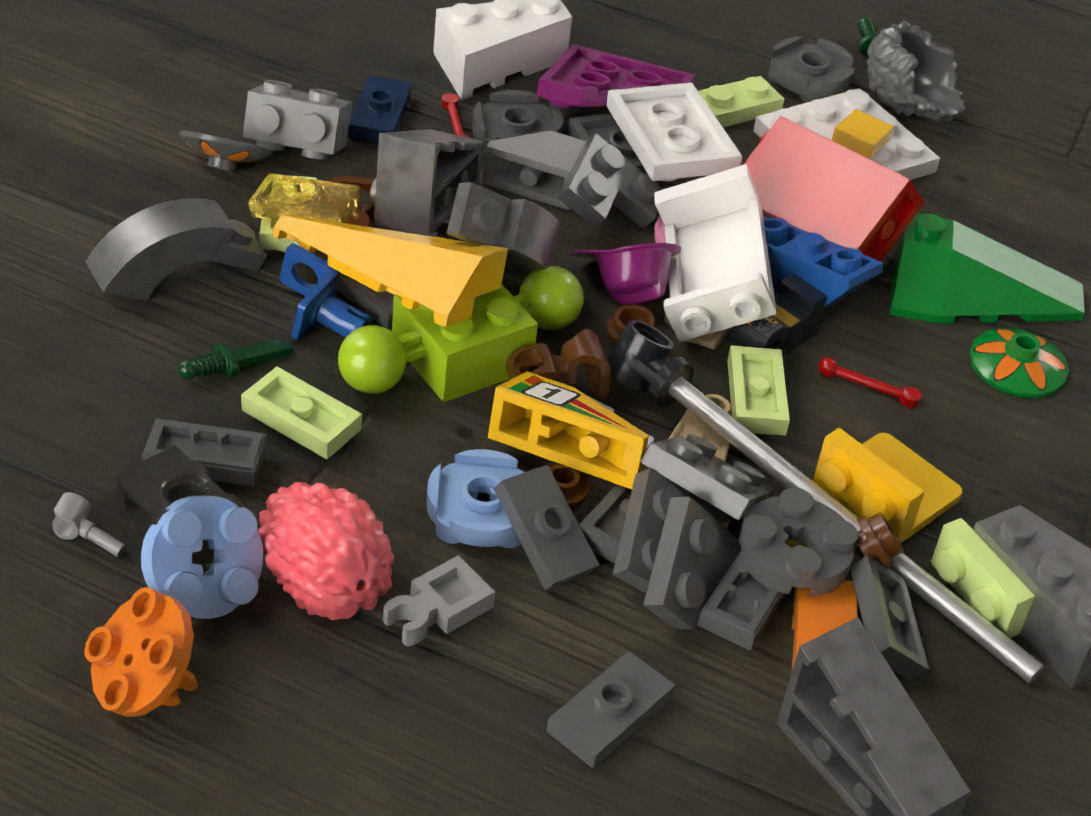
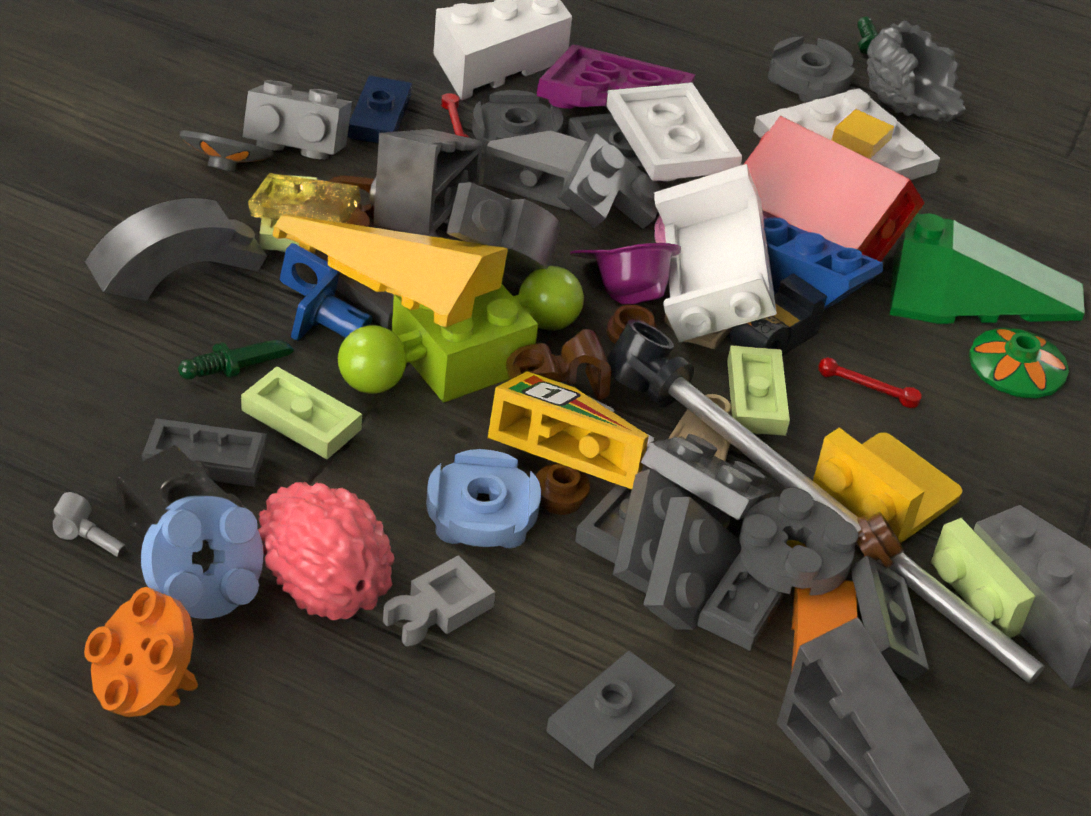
(546, 527): dark grey plate -> none
(742, 100): yellowish green plate -> none

